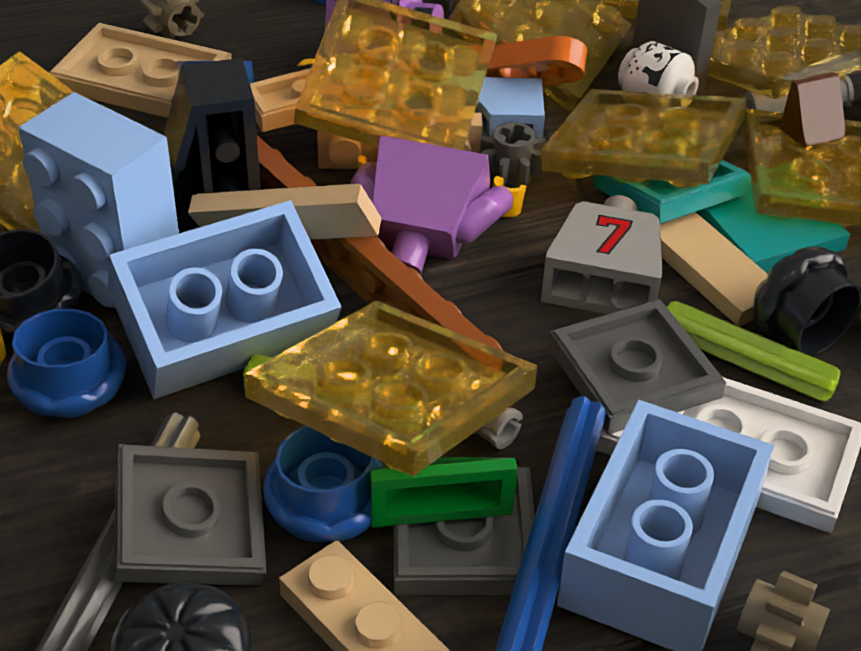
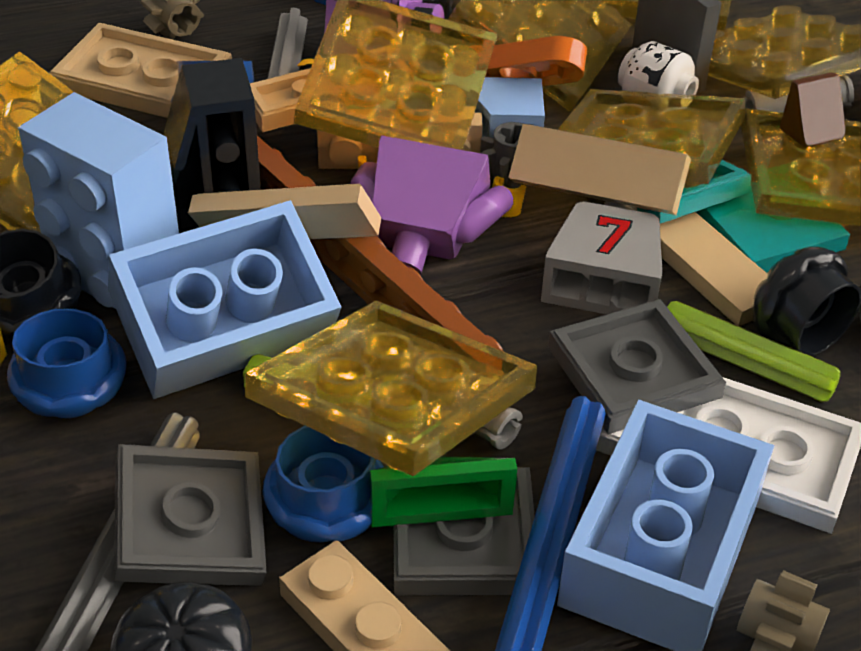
(288, 44): none -> light grey axle
(600, 168): none -> tan tile

